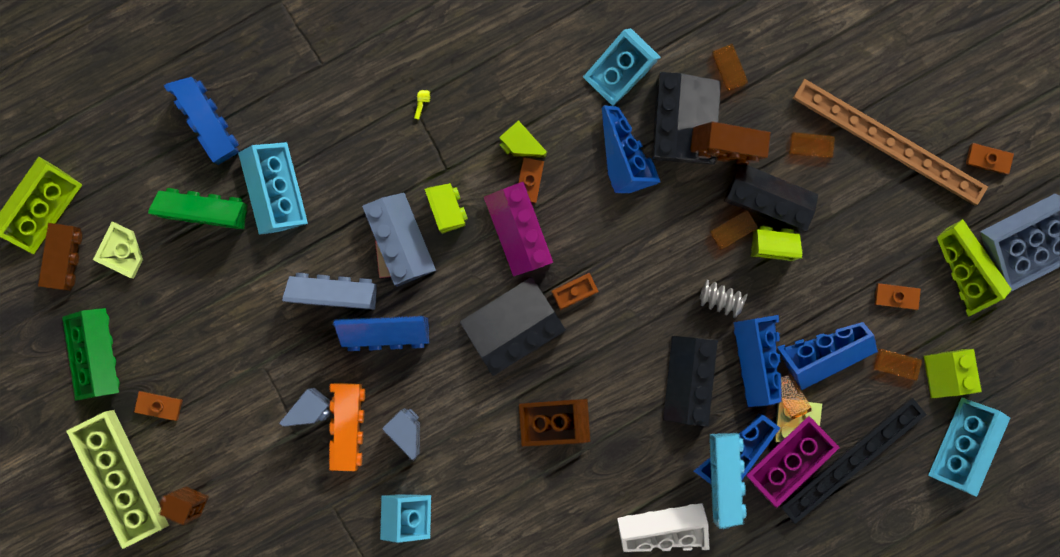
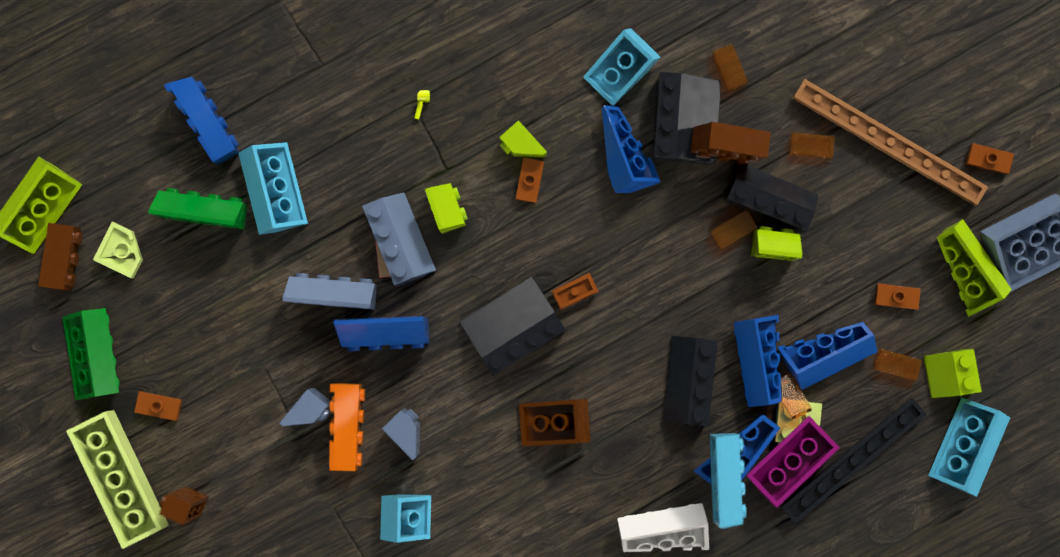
(518, 229): magenta slope -> none
(722, 298): light grey piece -> none

